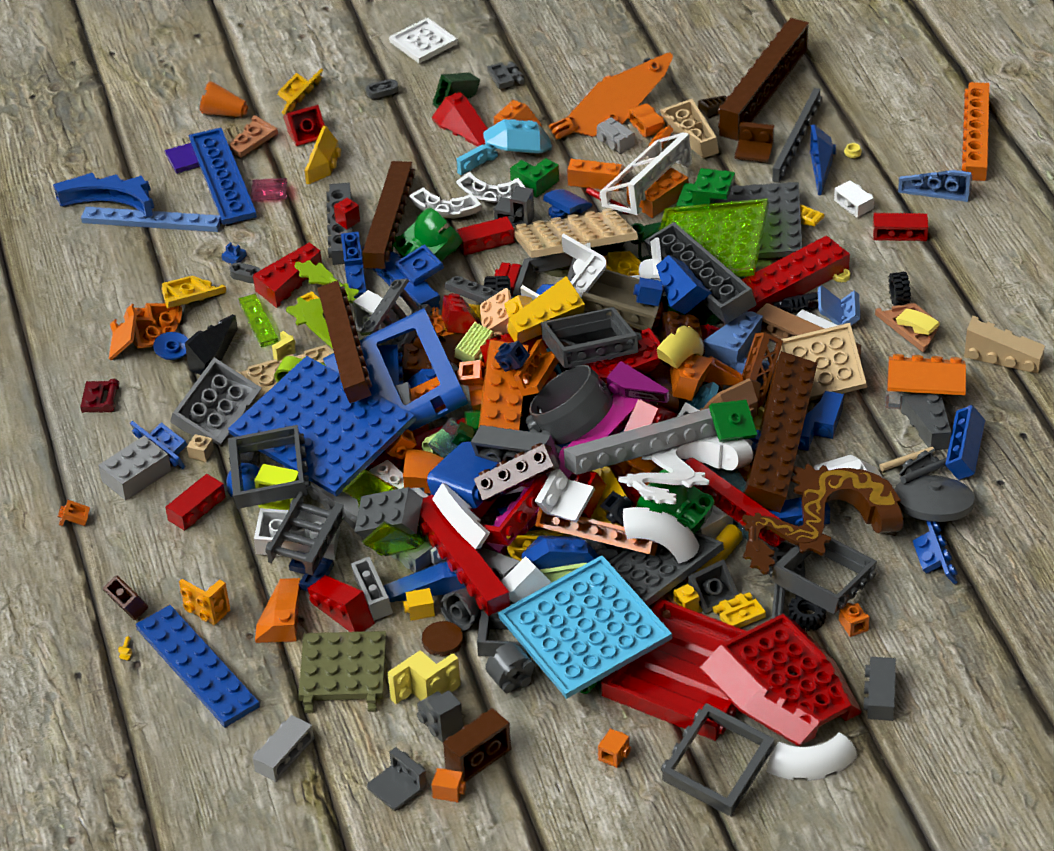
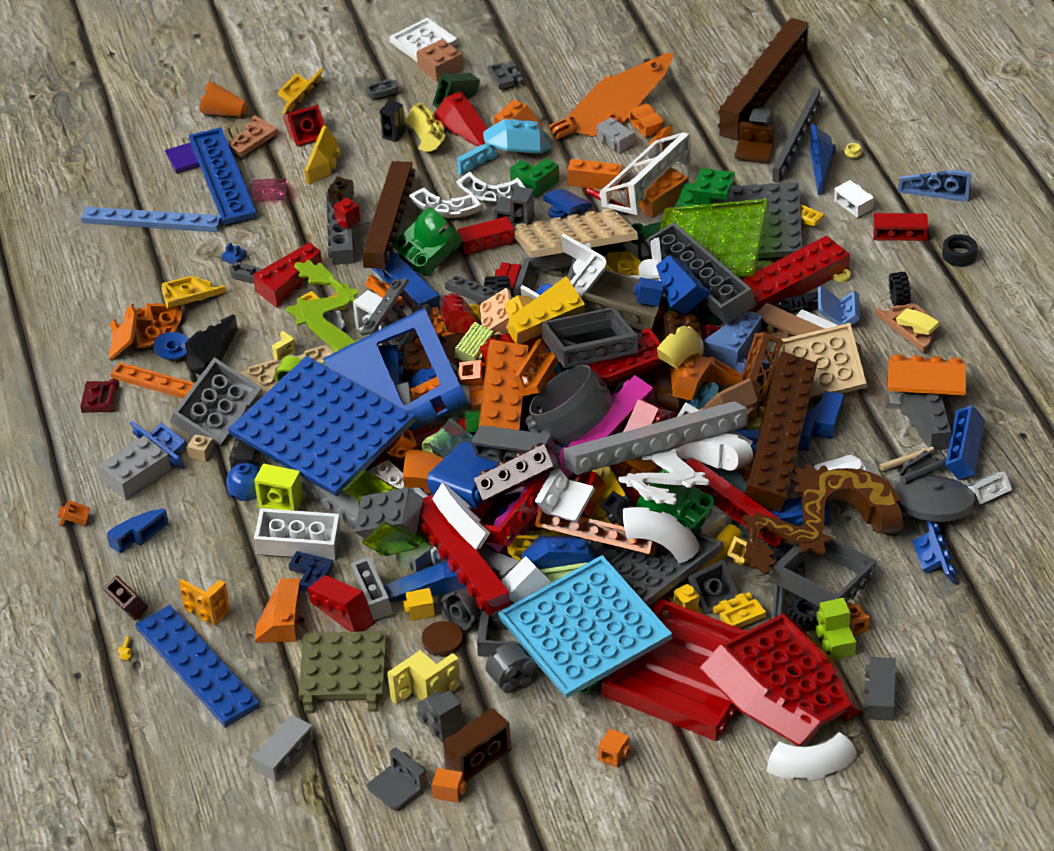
(111, 188): blue arch -> none
(137, 529): none -> blue slope
(151, 380): none -> orange tile
(195, 502): red brick -> none
(258, 320): clear neon green tile -> none
(260, 441): dark grey window -> none
(318, 545): dark grey fence -> none
(340, 189): none -> dark brown brick
(345, 341): reddish brown brick -> none
(353, 262): blue slope -> none
(381, 288): none -> orange hinge
(392, 121): none -> black brick
(419, 265): blue plate -> none
(425, 125): none -> light yellow brick
(439, 59): none -> nougat brick
(464, 433): dark green bracket -> none
(511, 356): dark blue brick -> none
(635, 385): magenta slope -> none
(688, 119): tan wedge -> none
(702, 793): dark grey window -> none
(710, 106): dark brown slope -> none
(732, 420): green plate -> none
(738, 549): none -> yellow brick
(762, 116): none -> dark grey slope
(835, 629): none -> lime brick
(959, 241): none -> black tyre
(976, 130): orange brick -> none
(990, 487): none -> white panel
(1002, 347): tan wedge -> none

